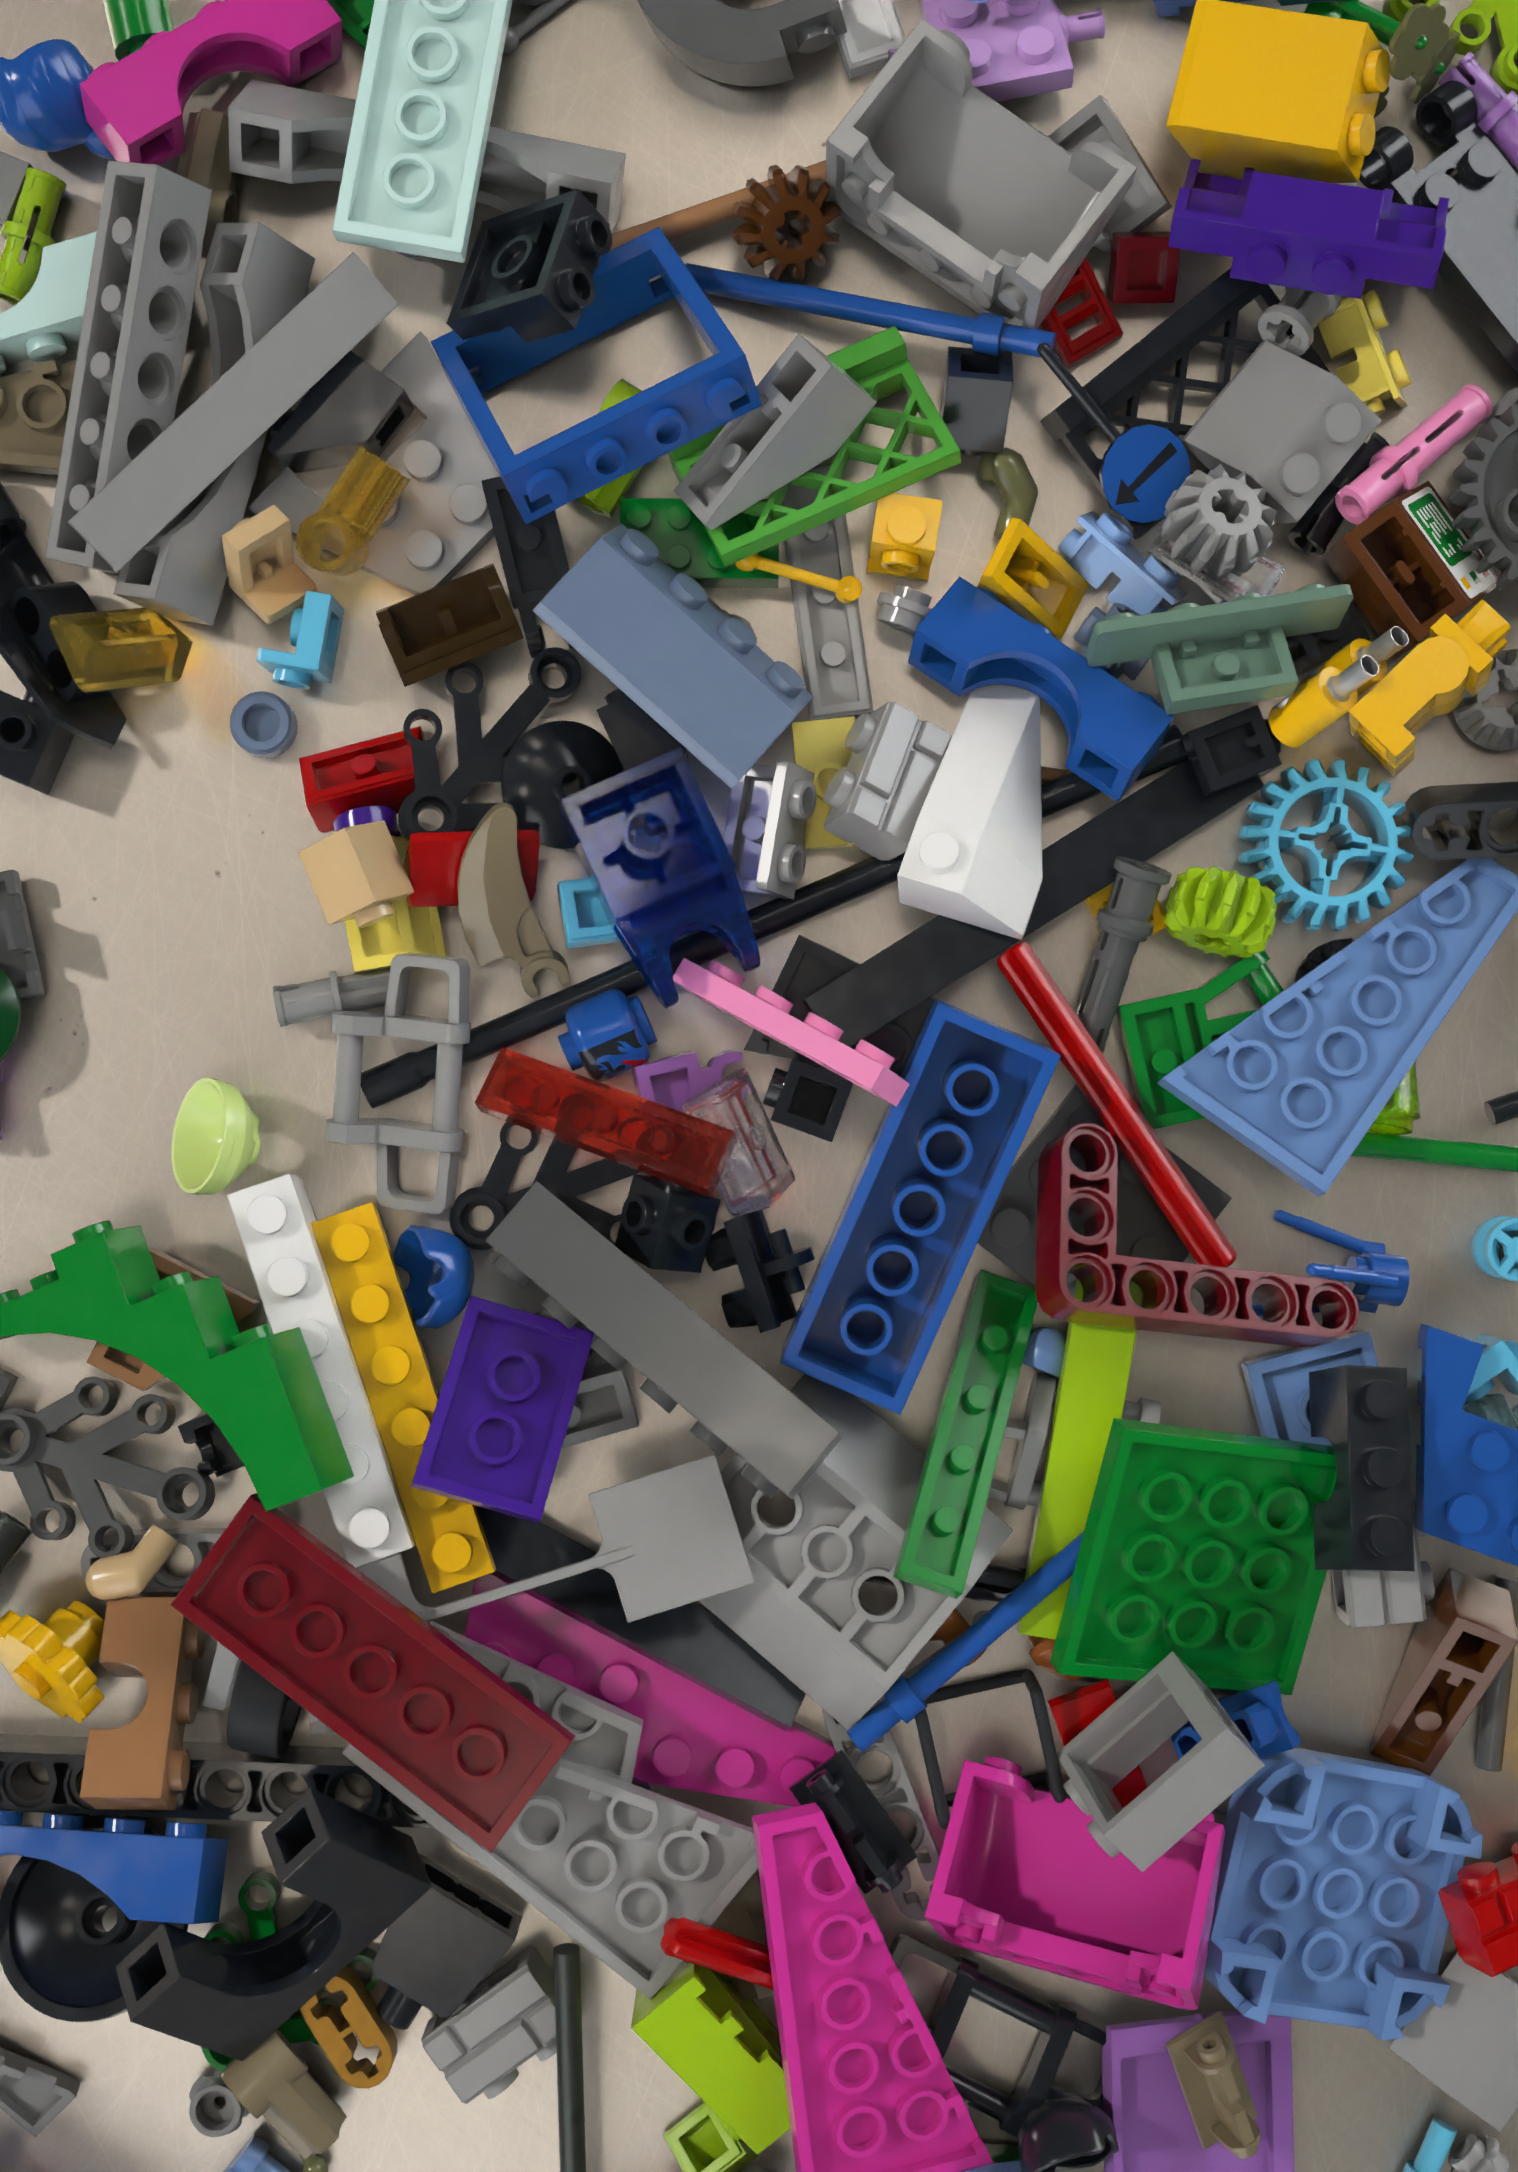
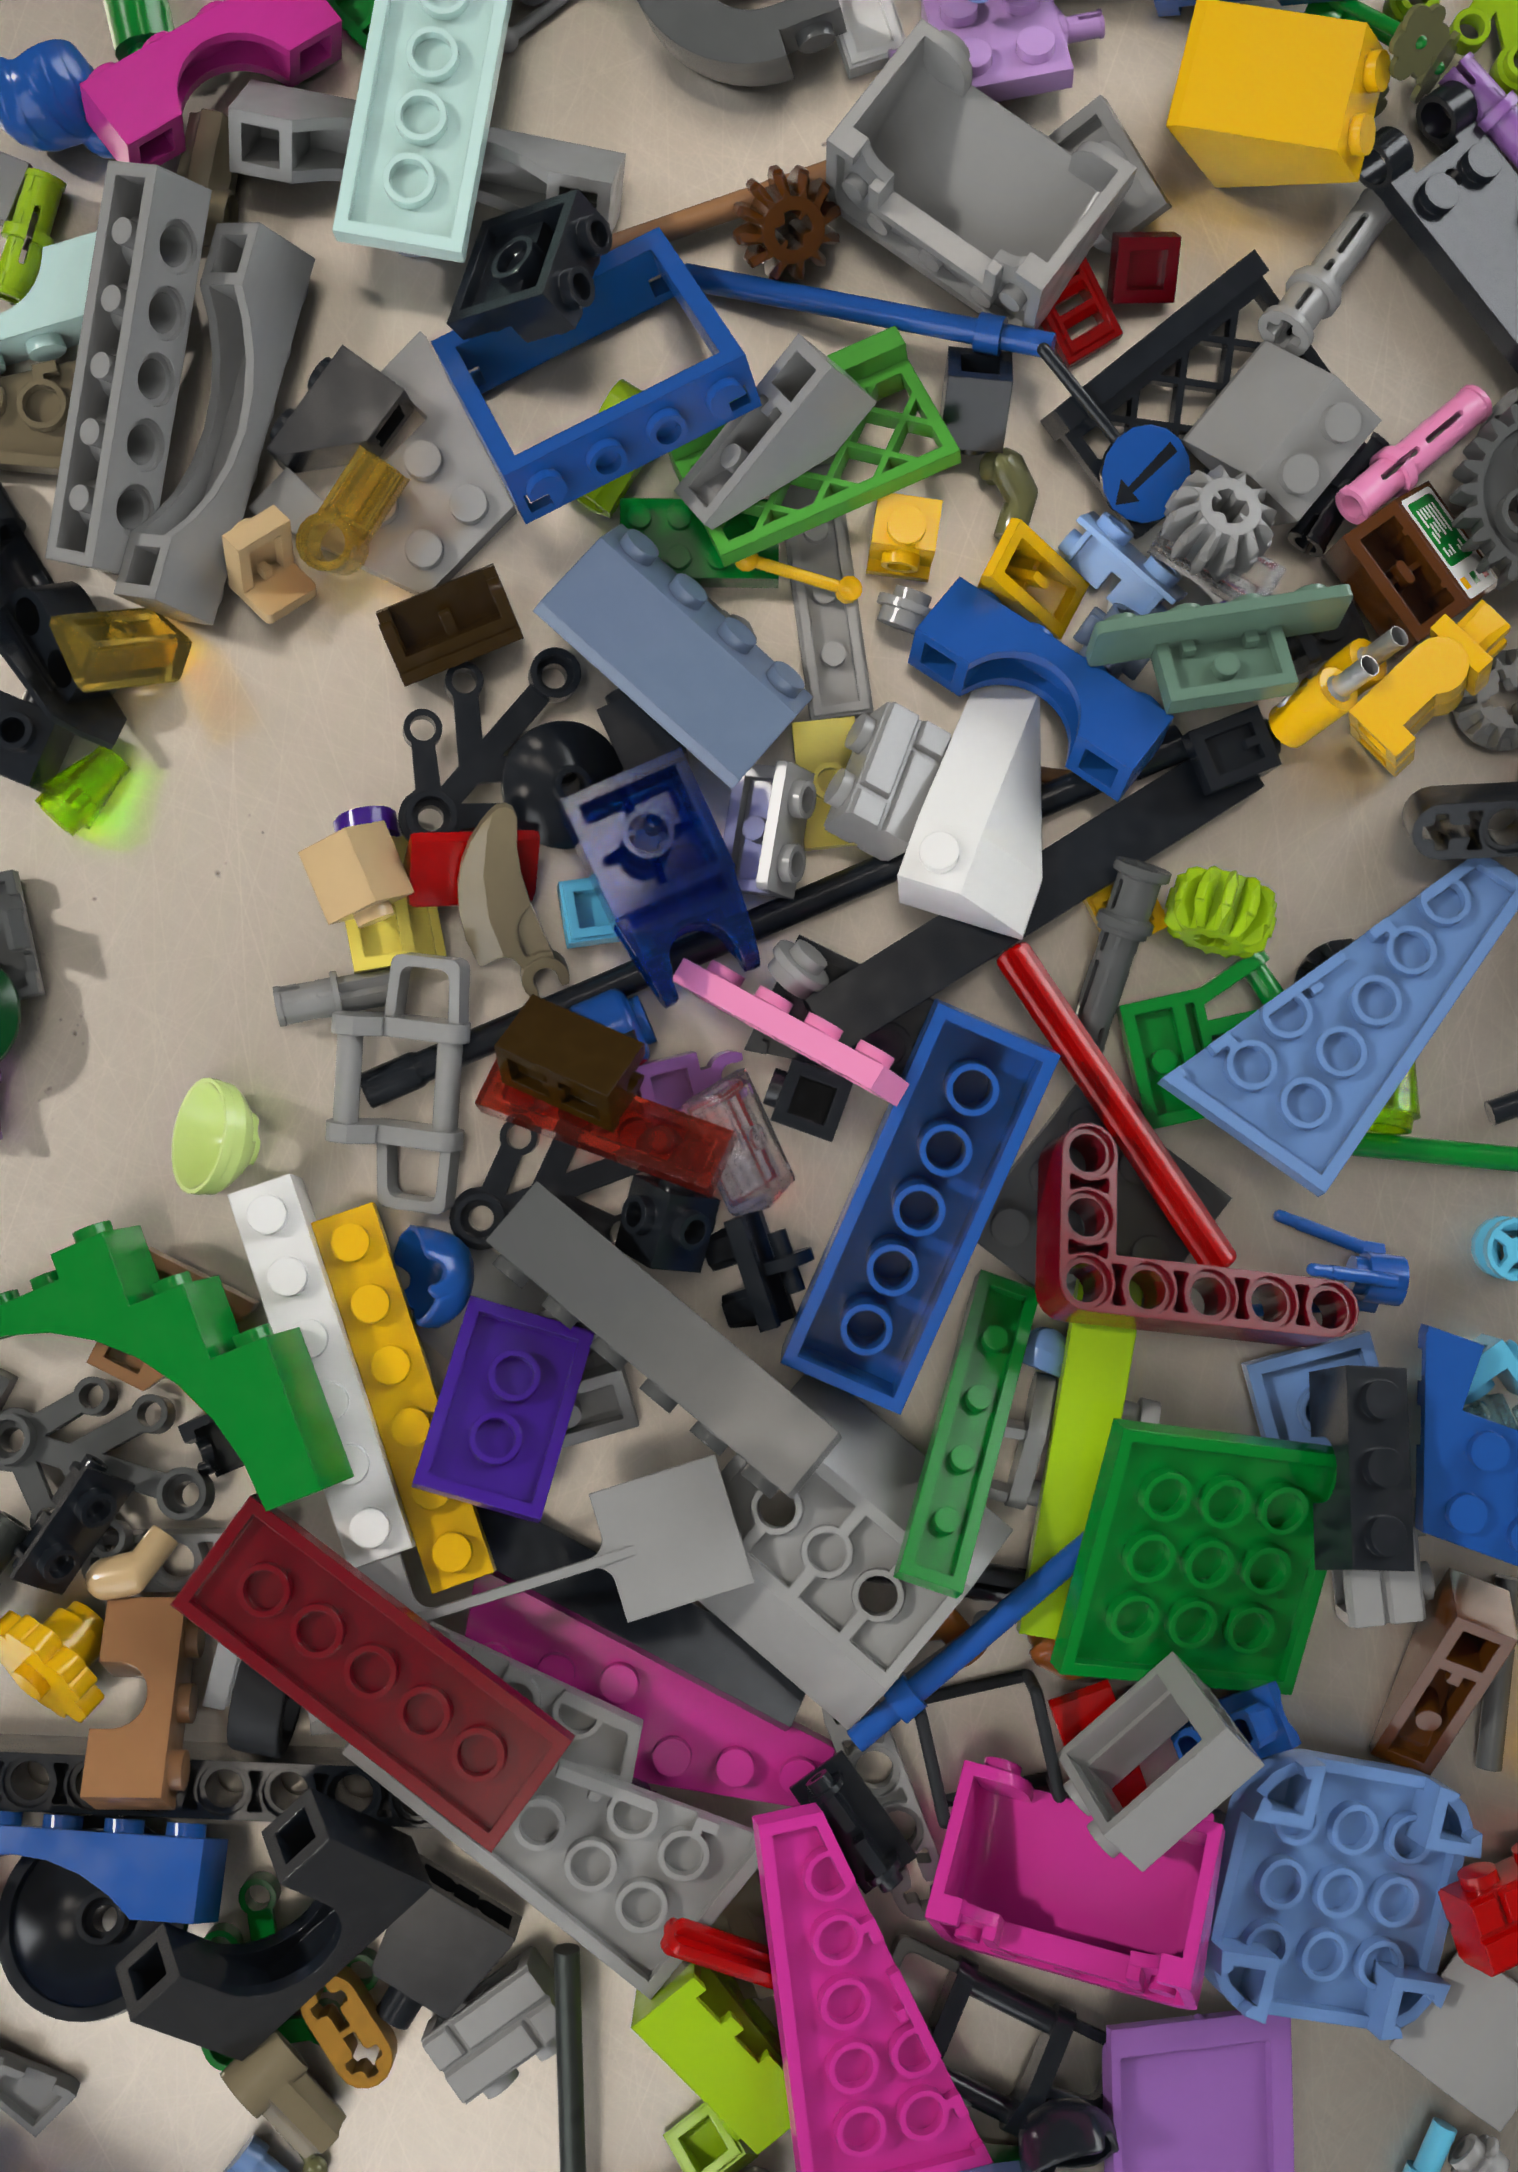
(68, 1535): none -> black hinge
(82, 790): none -> clear neon green cone
(209, 2117): light grey plate -> none
(233, 412): light grey tile -> none
(263, 724): sand blue tile -> none
(316, 637): medium azure bracket -> none
(358, 776): red slope -> none
(530, 557): black hinge -> none
(570, 1062): none -> dark brown hinge
(798, 968): none -> light grey plate
(1215, 2087): dark tan hinge -> none
(1308, 231): dark purple bracket -> none
(1332, 818): medium azure gear -> none
(1375, 372): light yellow hinge -> none

